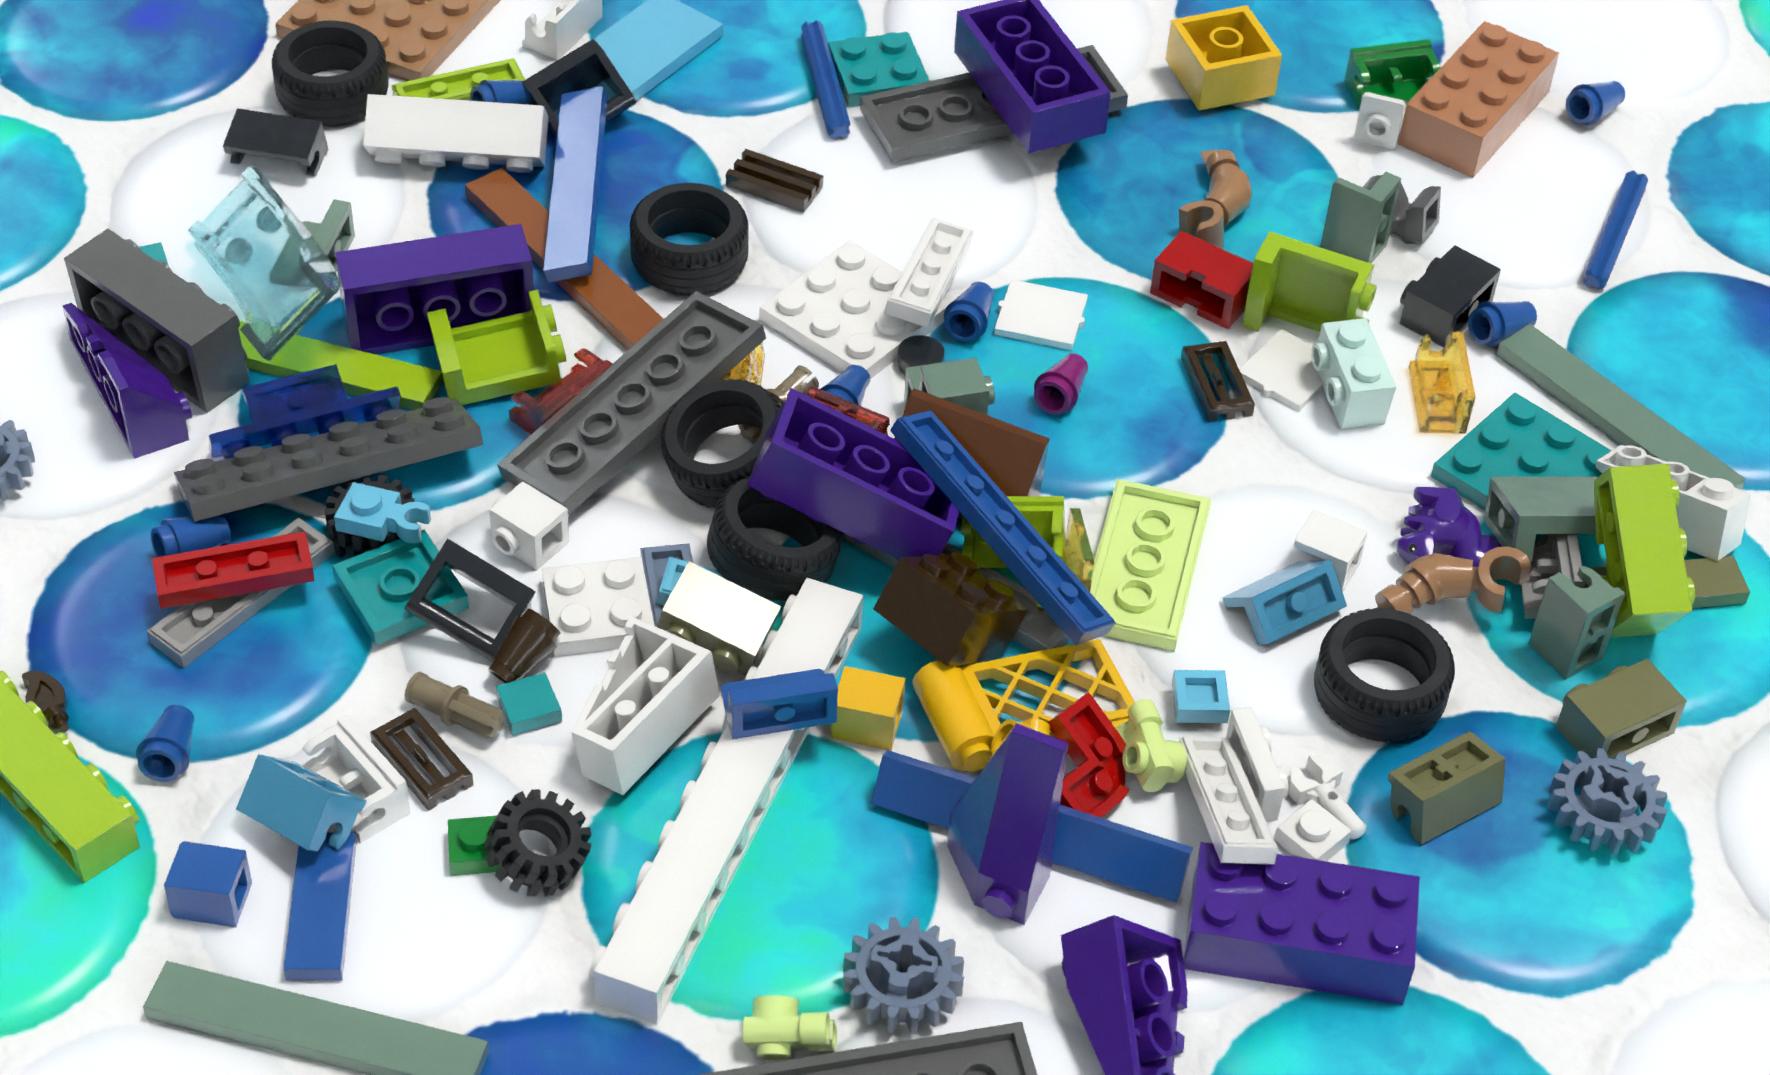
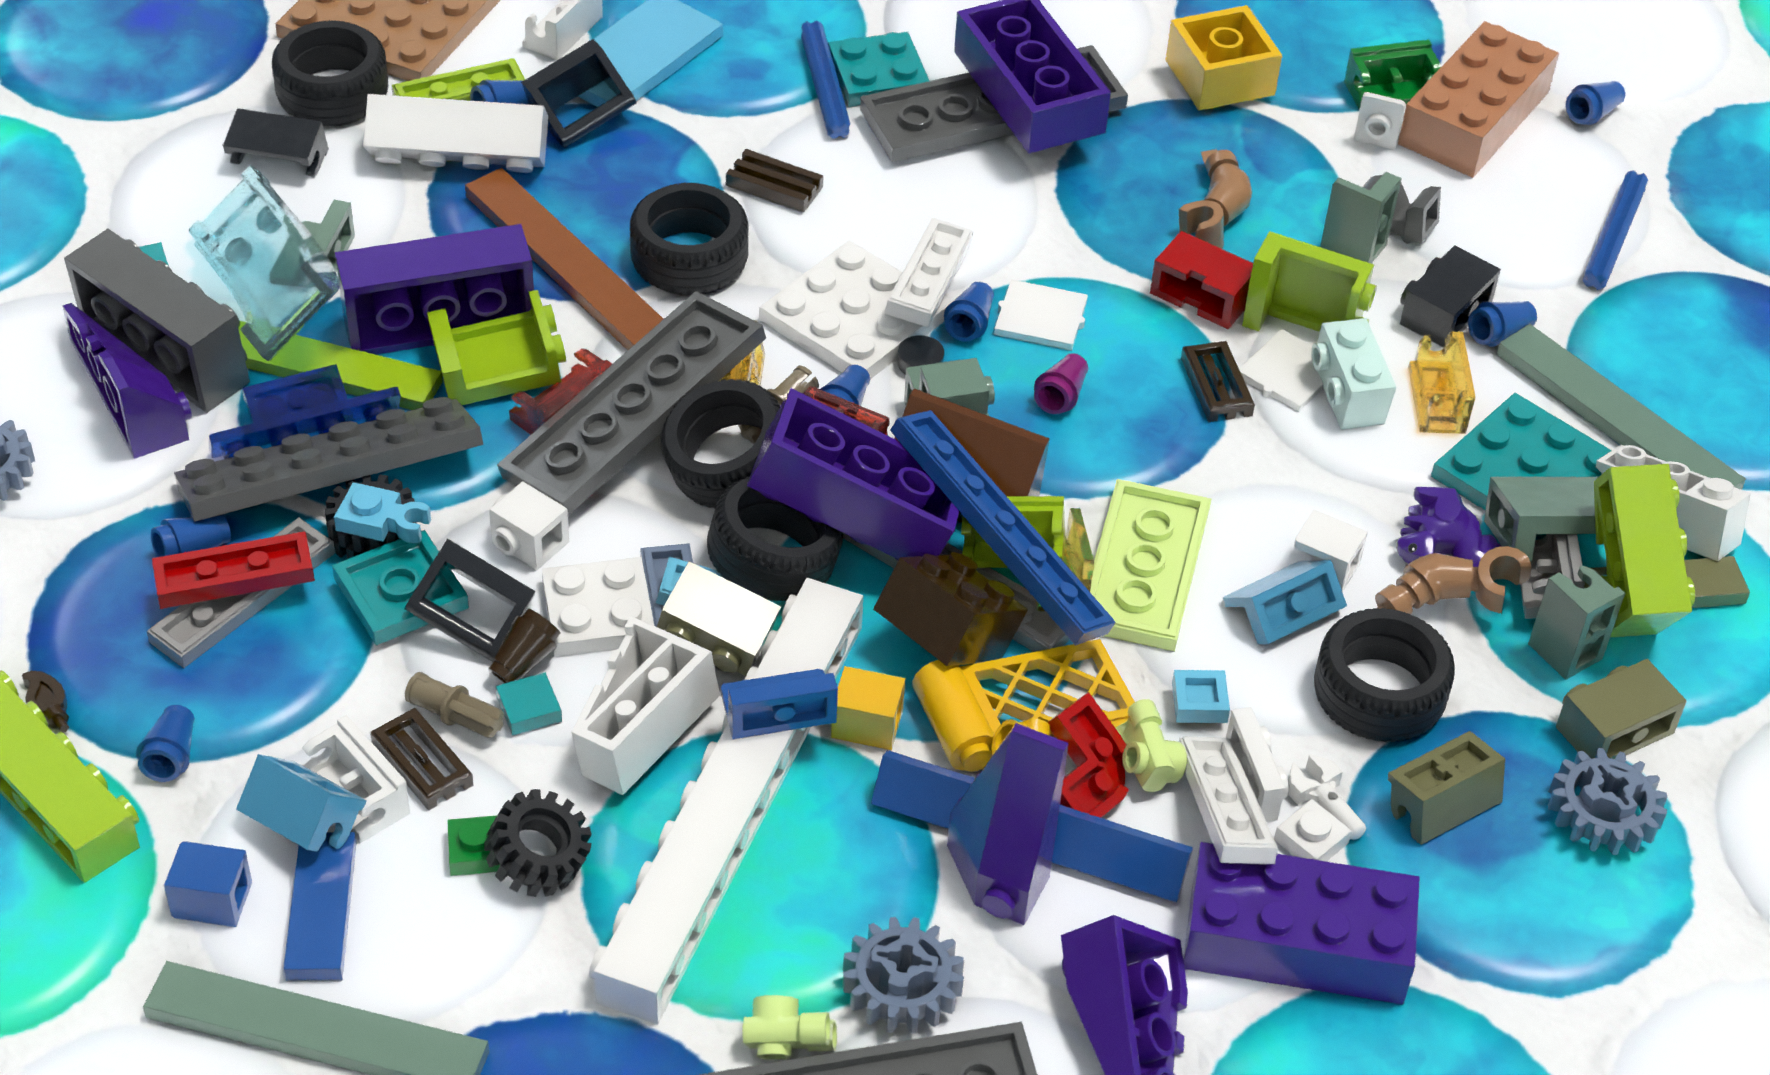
(576, 185): tile -> none

